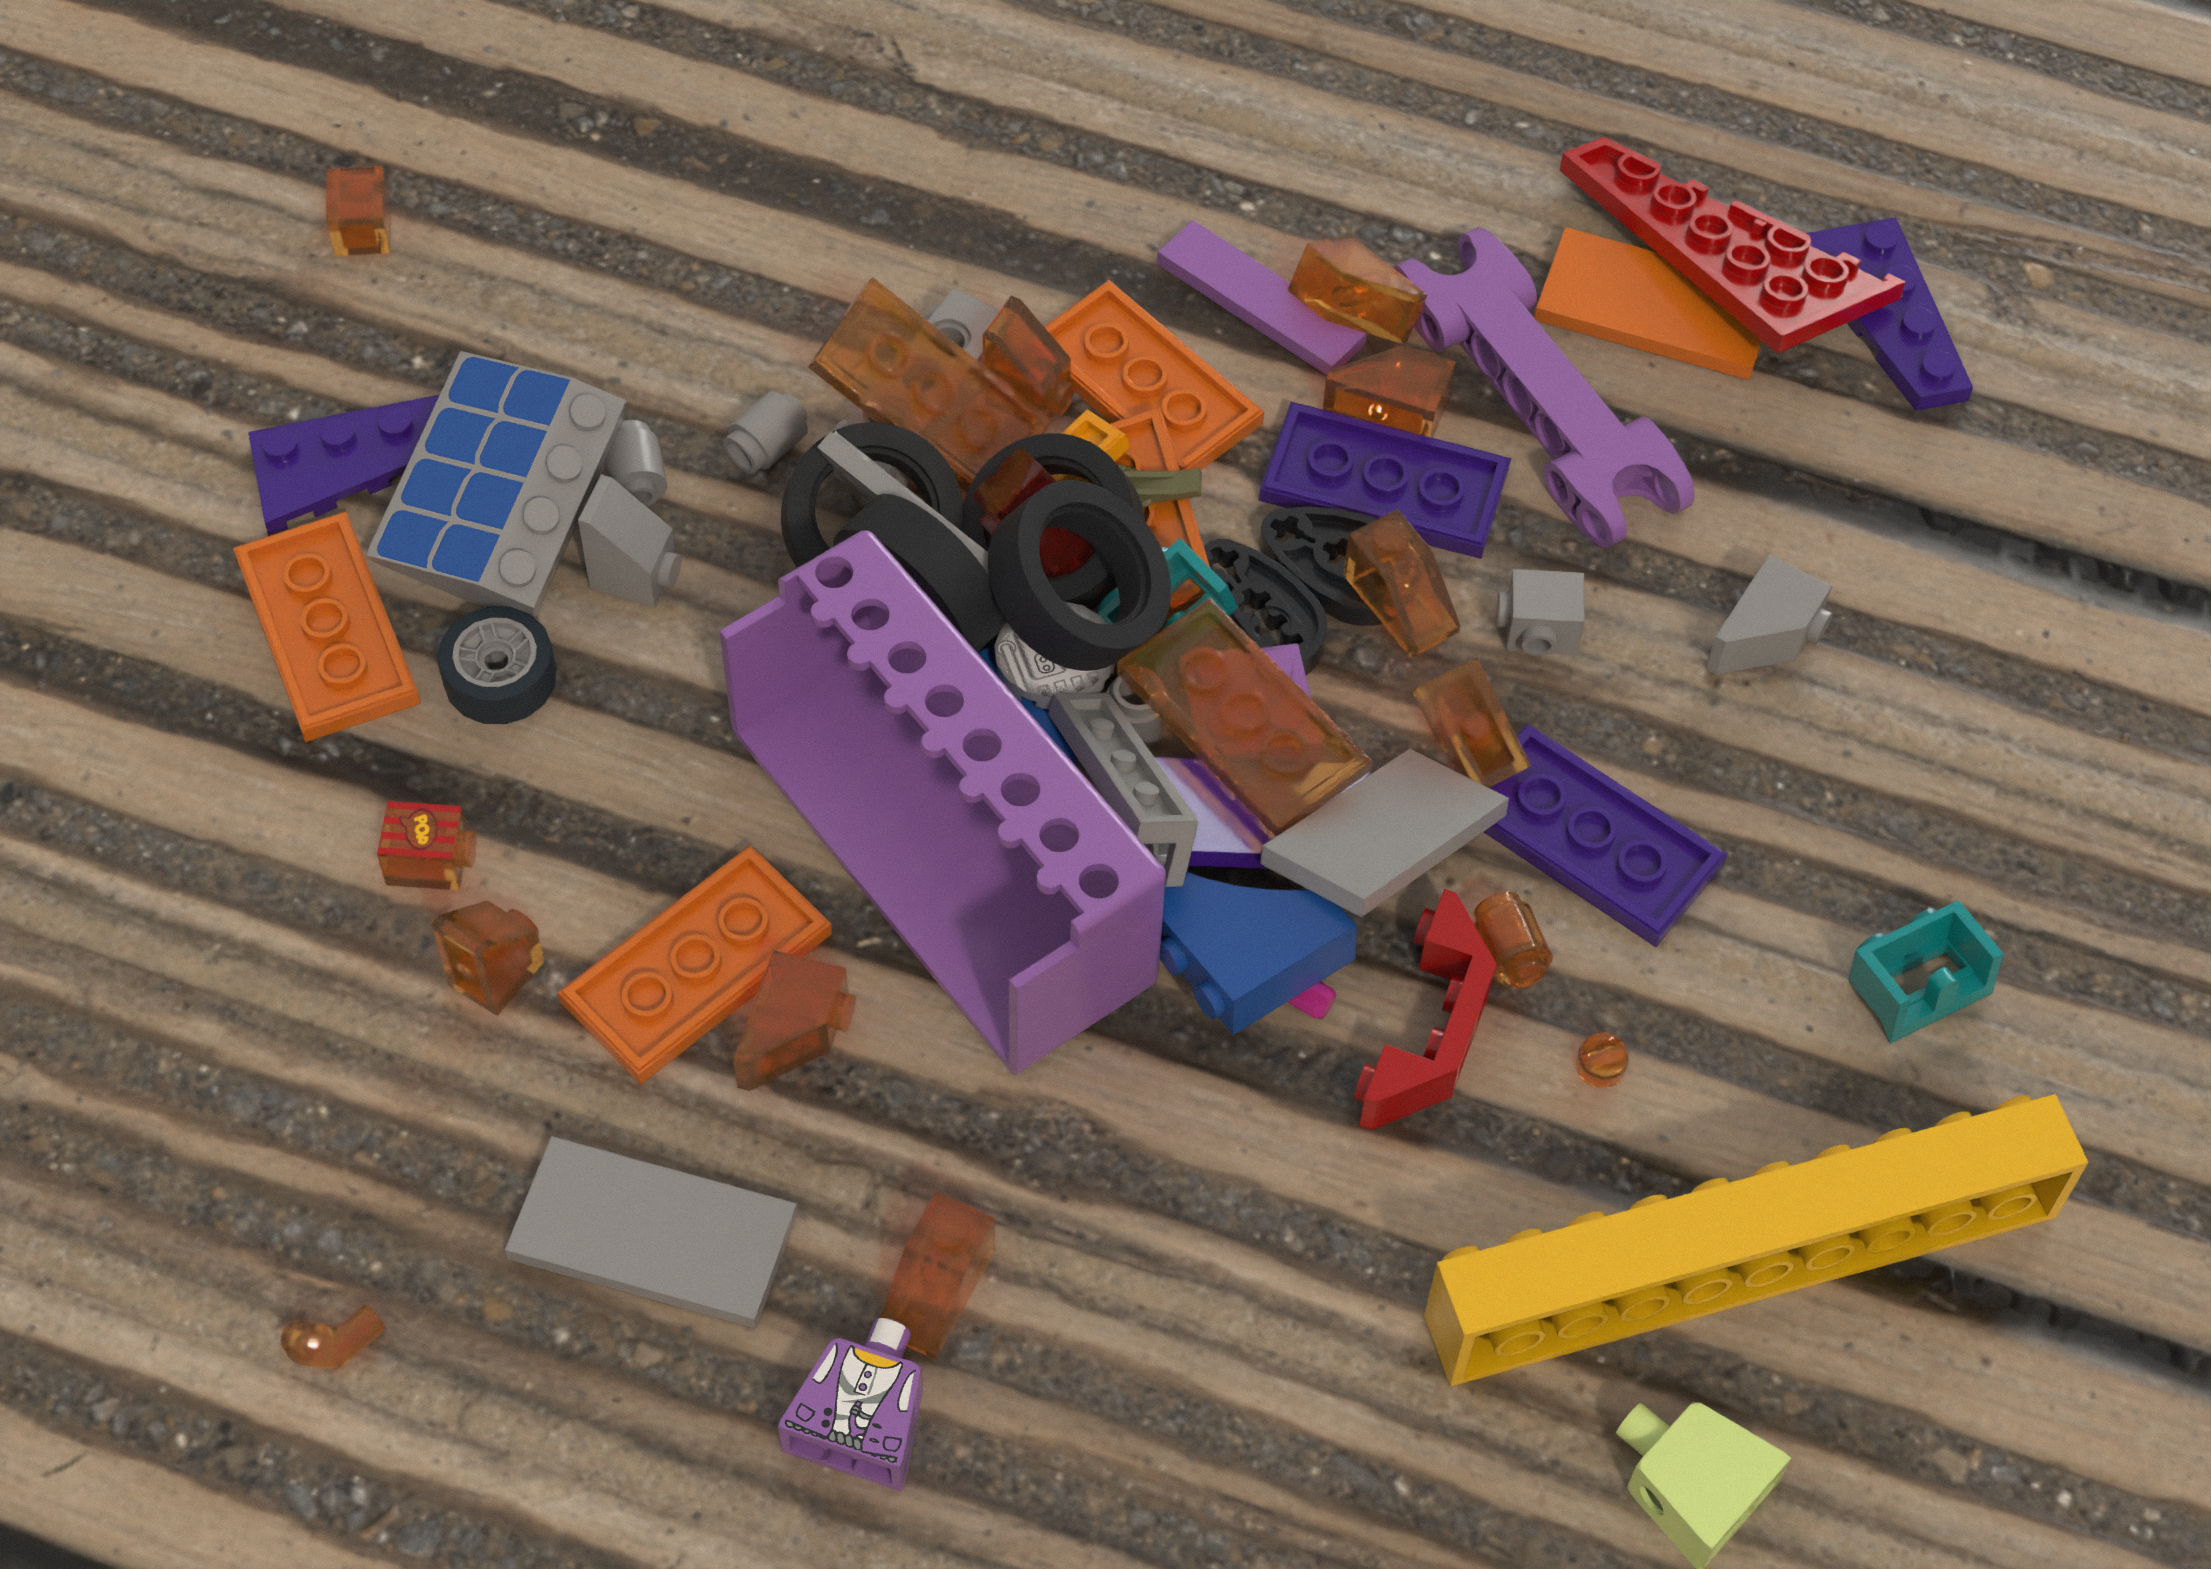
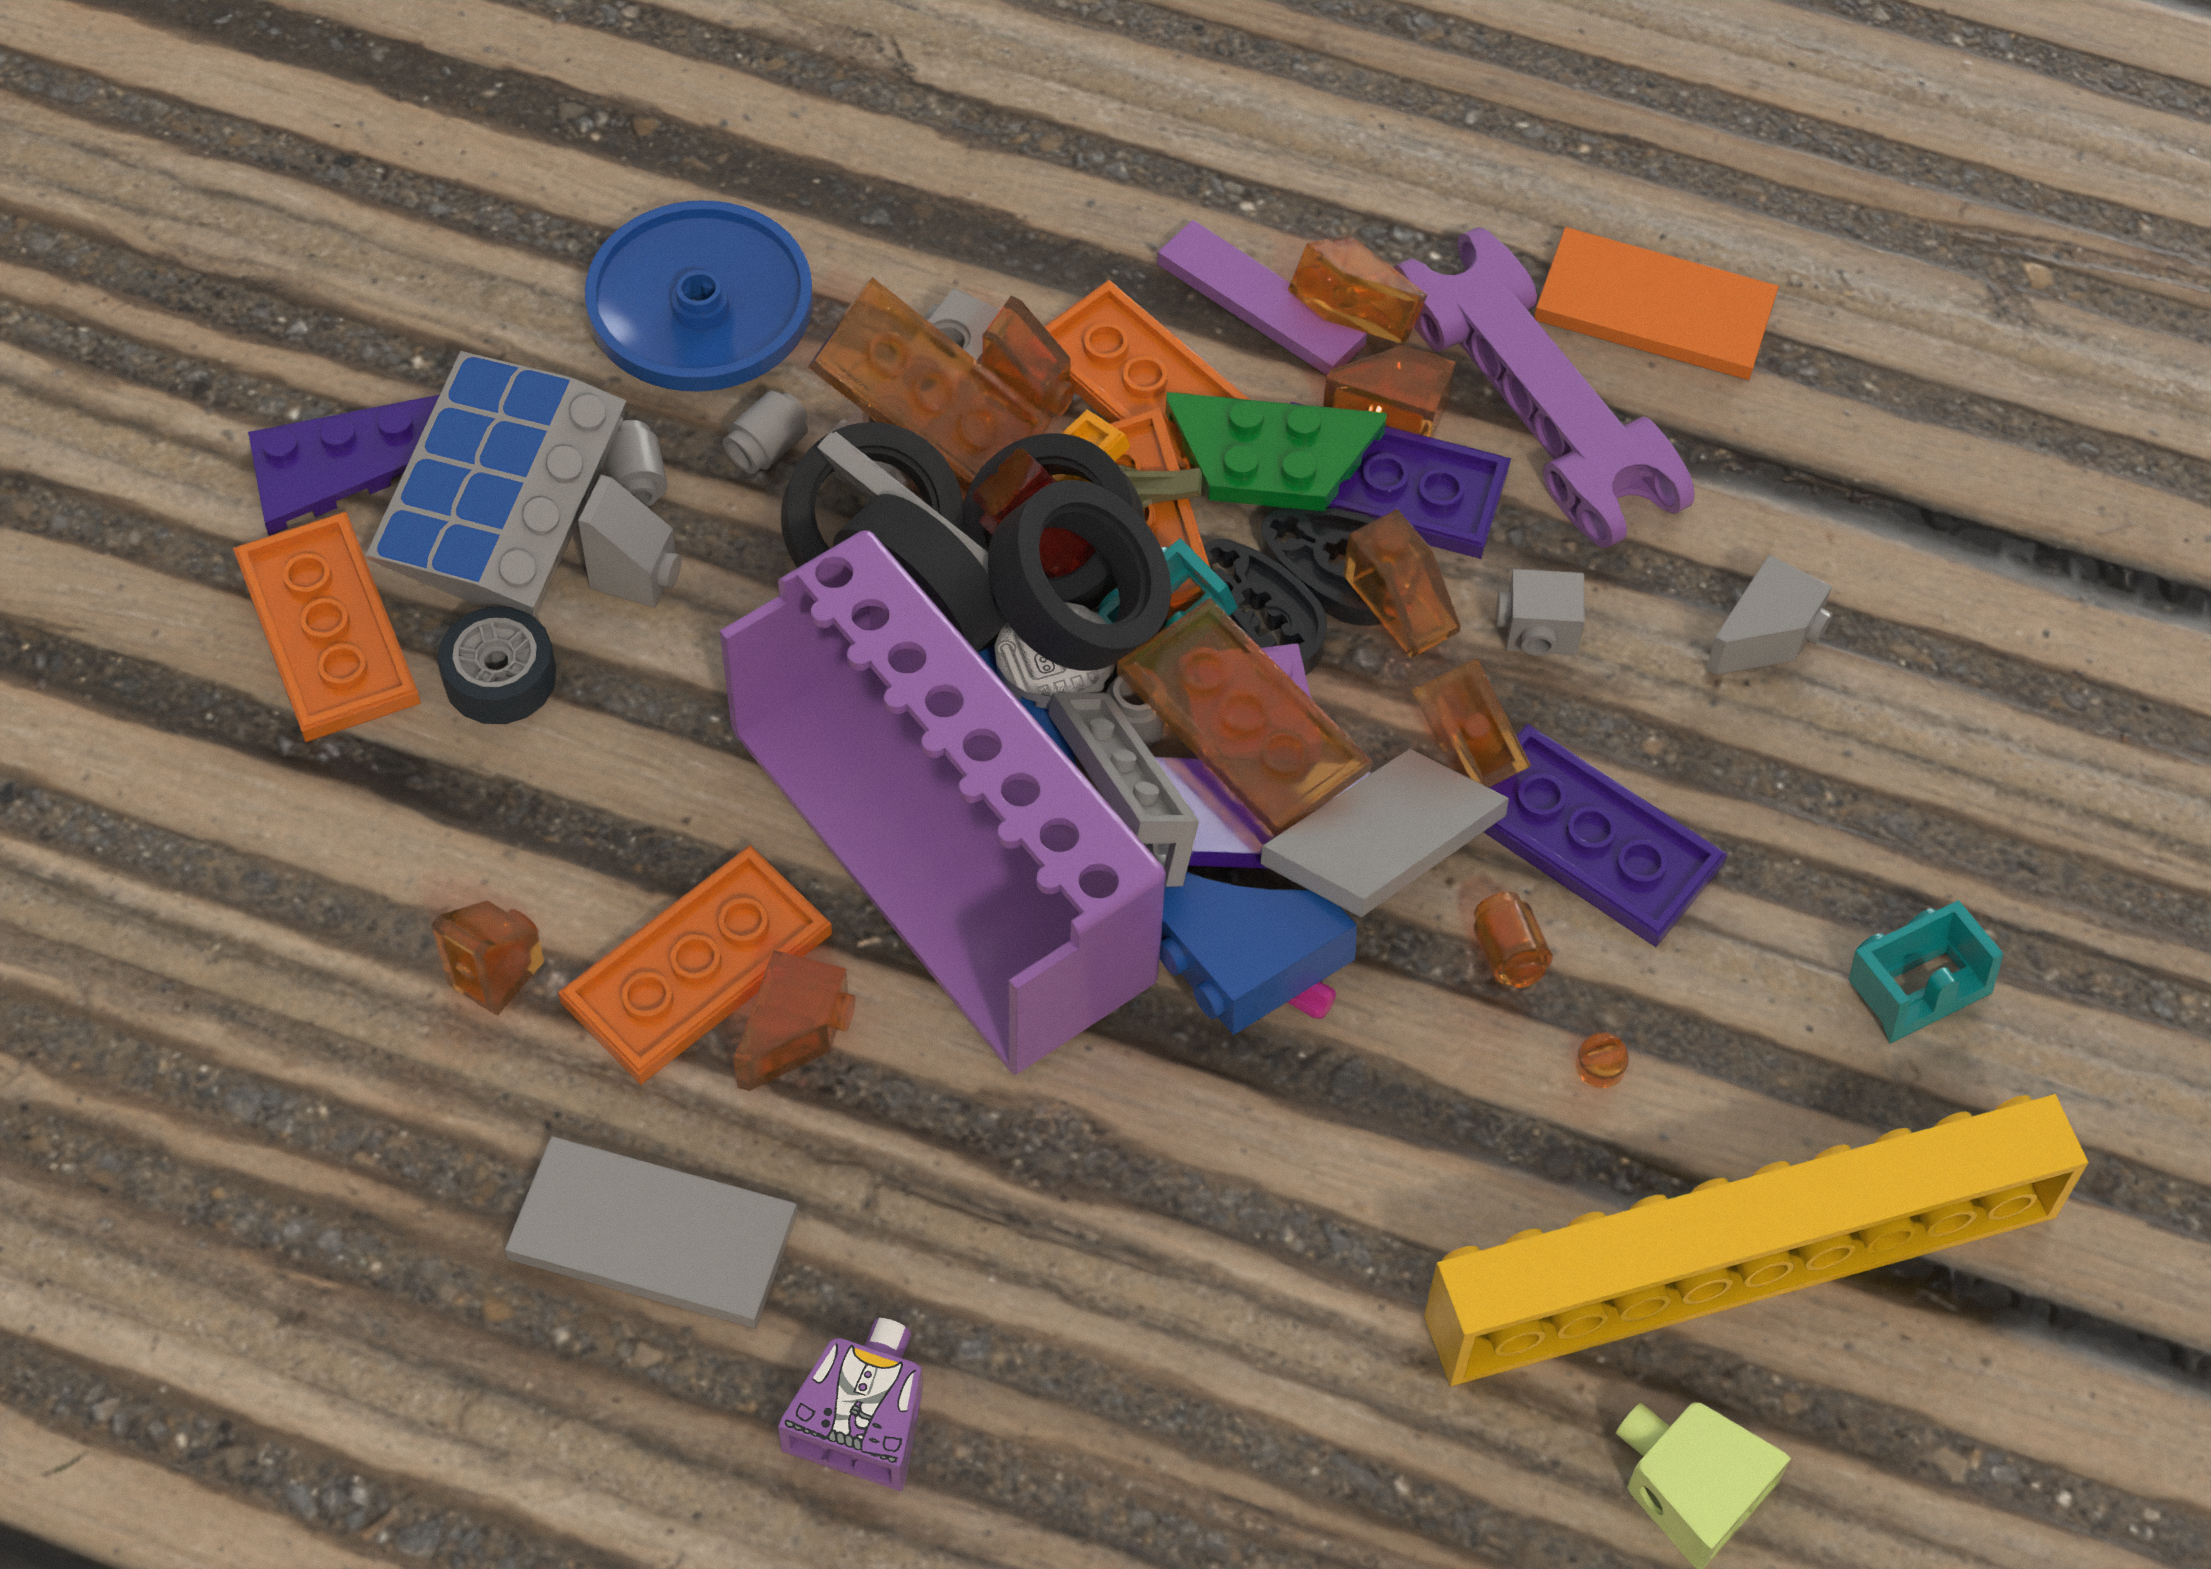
(330, 1345): clear orange arm -> none
(358, 210): clear orange brick -> none
(425, 845): clear orange brick -> none
(699, 295): none -> blue dish
(939, 1271): clear orange slope -> none
(1272, 449): none -> green wing
(1408, 1082): red slope -> none
(1732, 253): red wing -> none
(1909, 332): dark purple wing -> none

